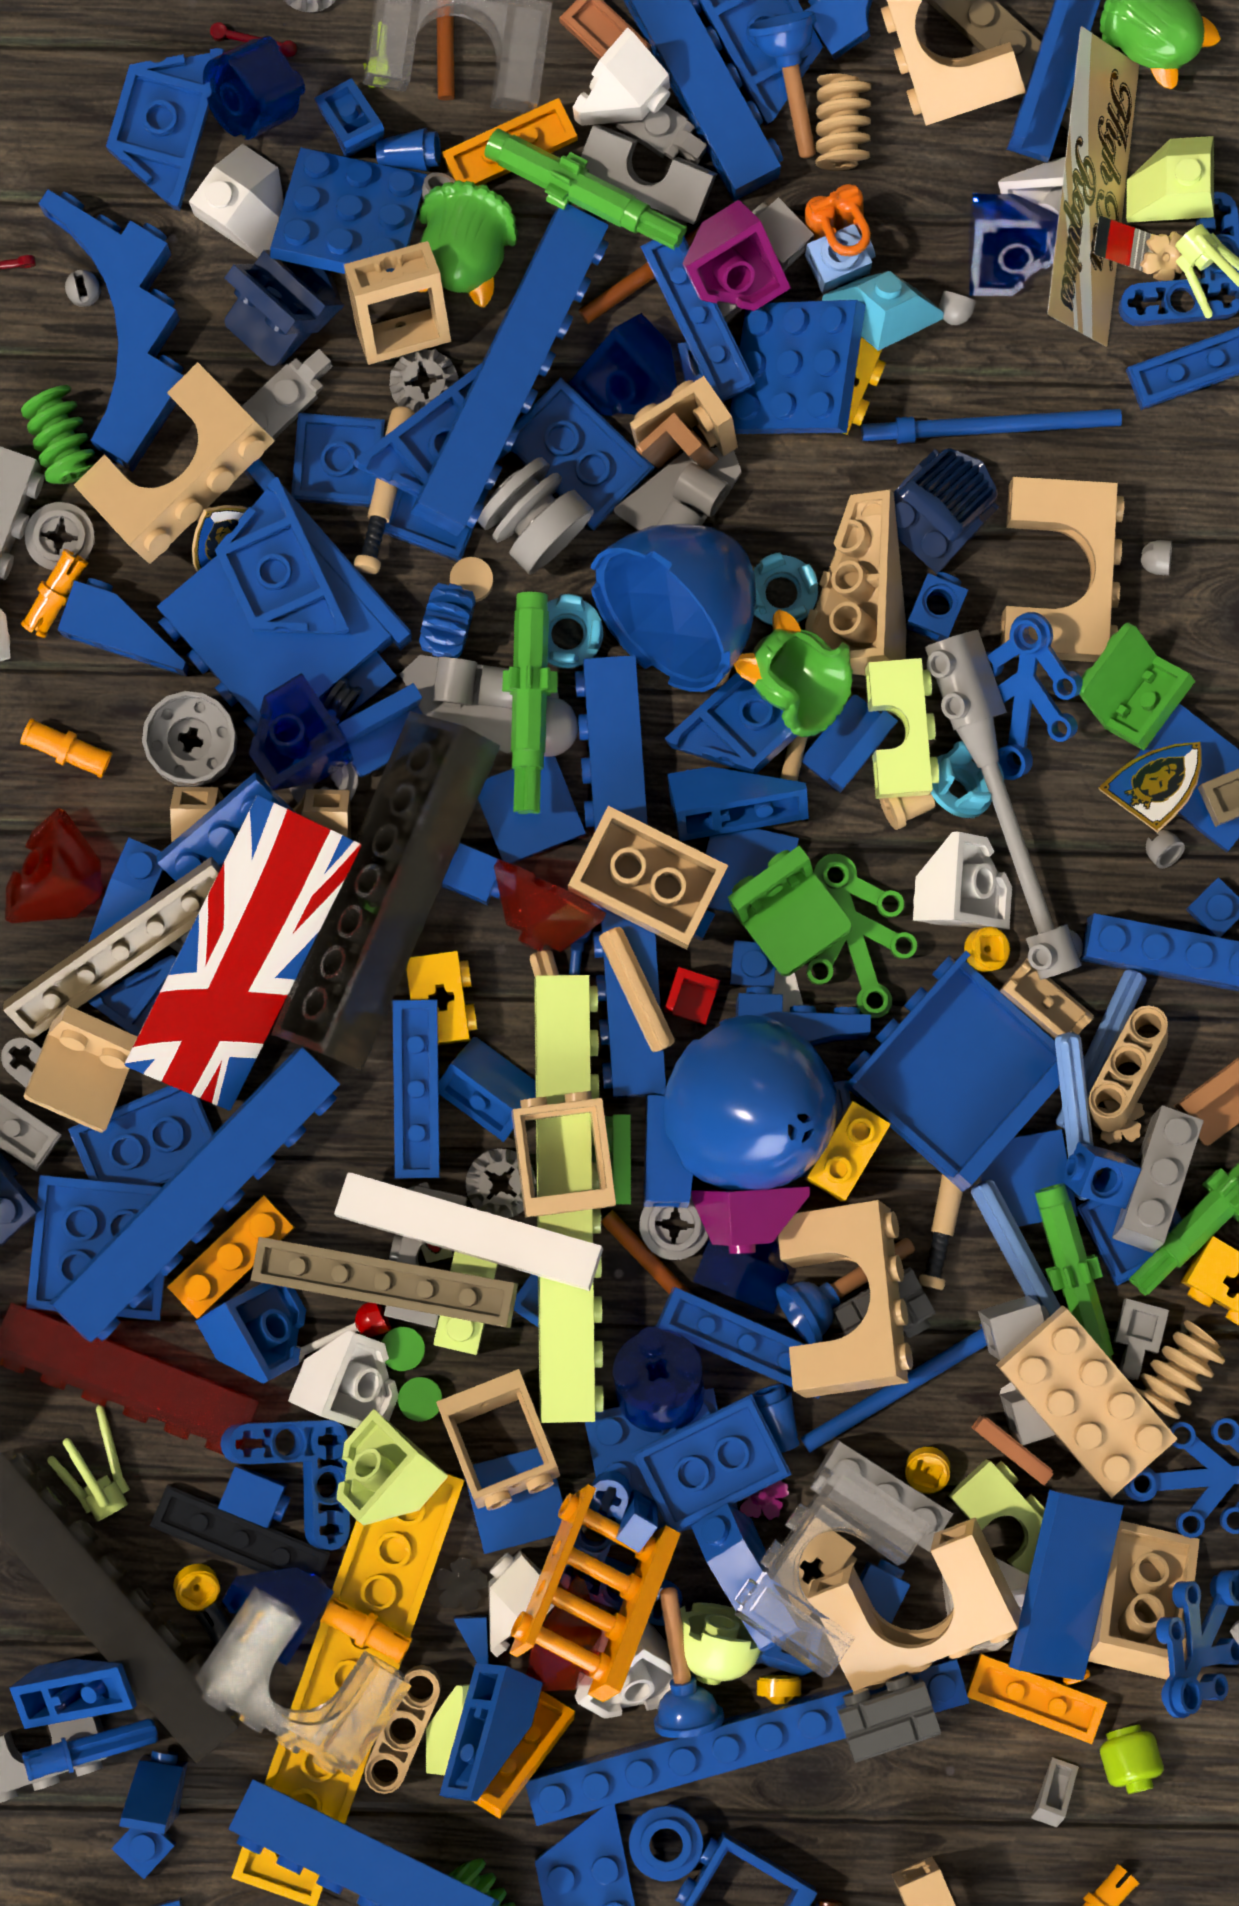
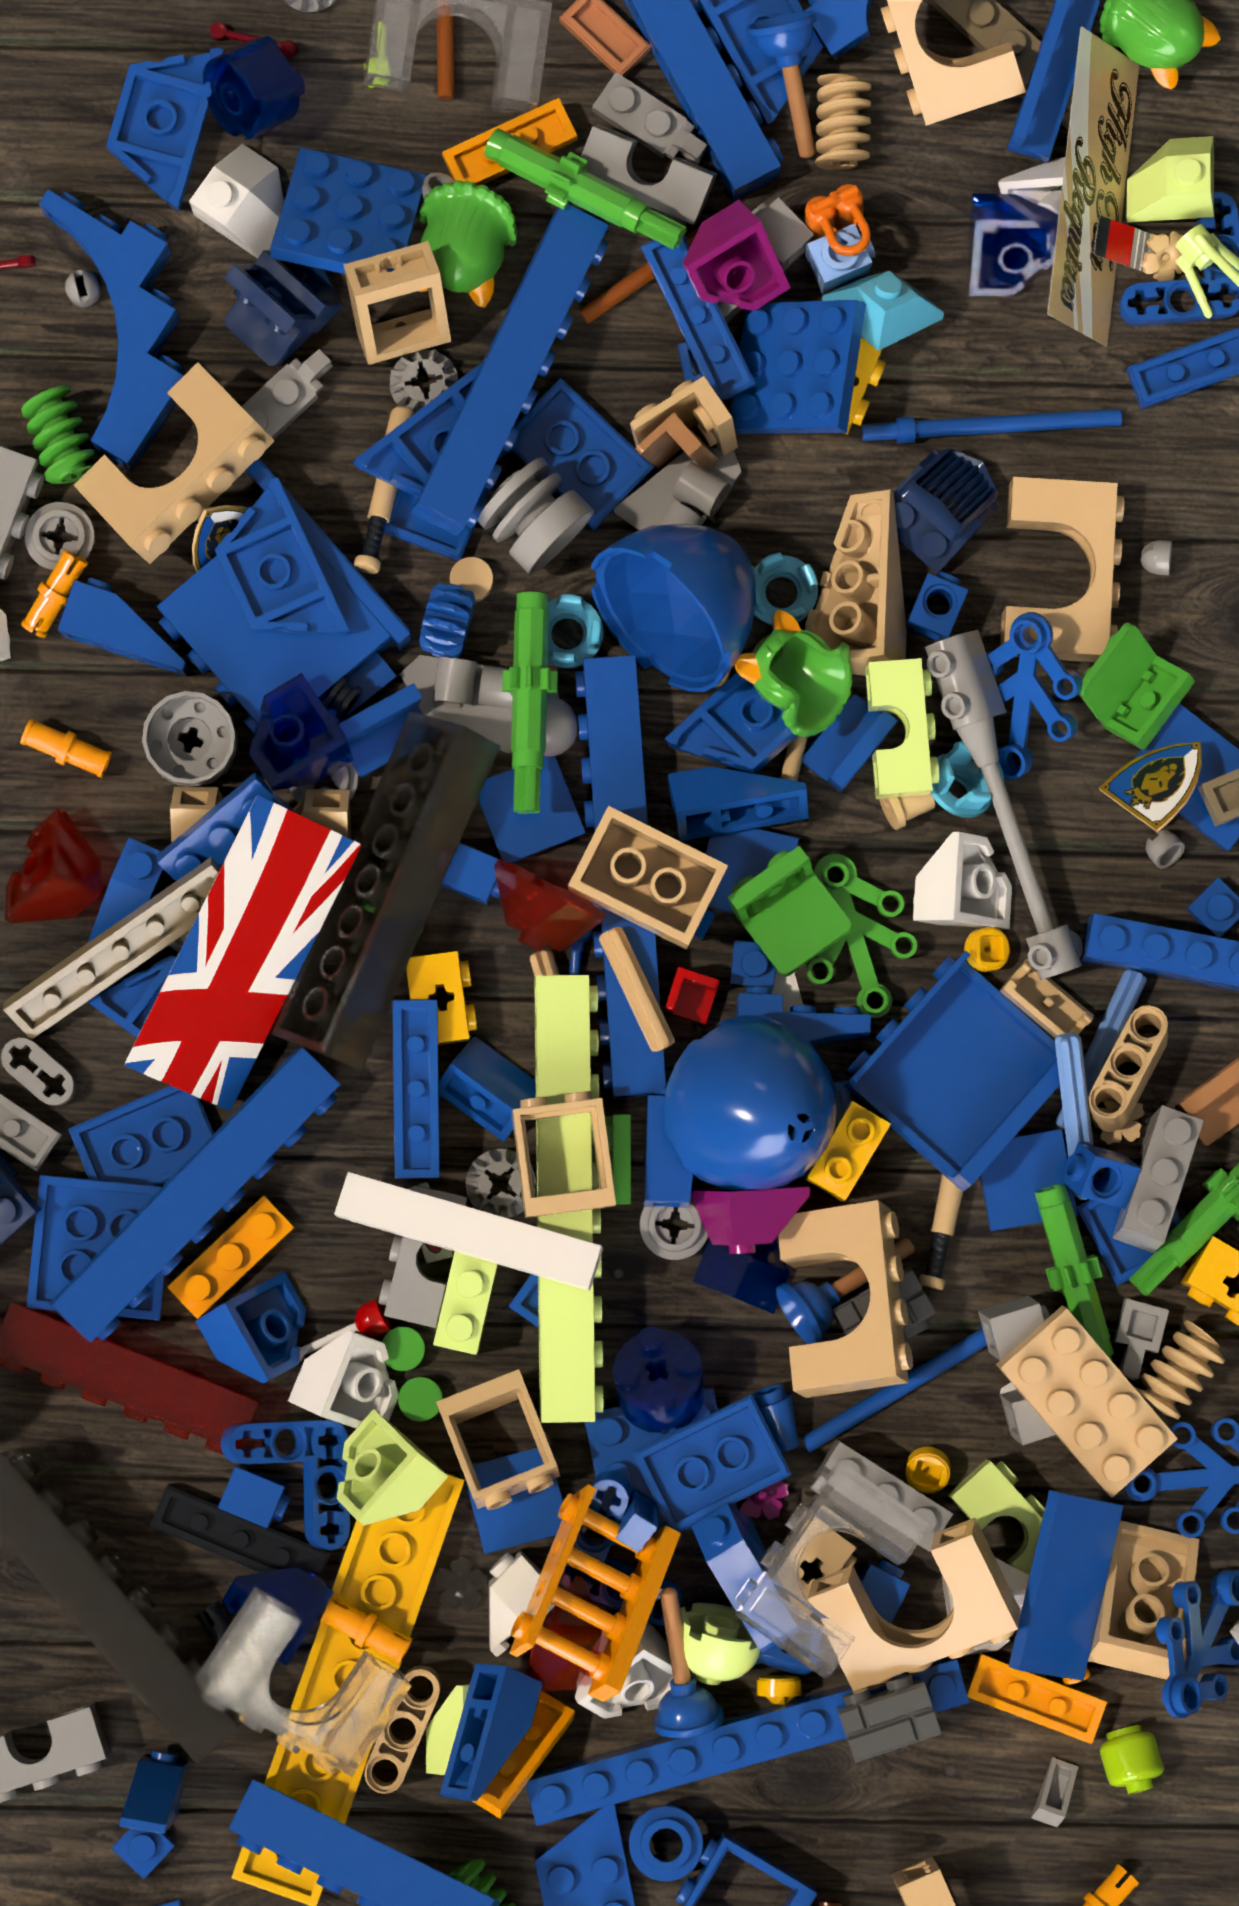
(66, 1754): blue axle -> none
(71, 1692): blue slope -> none
(81, 1069): tan bracket -> none
(100, 1495): yellowish green plant -> none
(196, 1587): yellow tile -> none
(326, 457): blue tile -> none
(350, 117): blue slope -> none
(384, 1282): dark tan plate -> none
(410, 150): blue cone -> none
(475, 1633): blue piece -> none
(624, 85): white slope -> none
(627, 370): clear blue slope -> none
(642, 1253): dark orange bar -> none
(729, 1335): blue plate -> none
(956, 307): light grey hinge -> none
(1012, 1449): nougat tile -> none
(1013, 1244): medium blue axle -> none

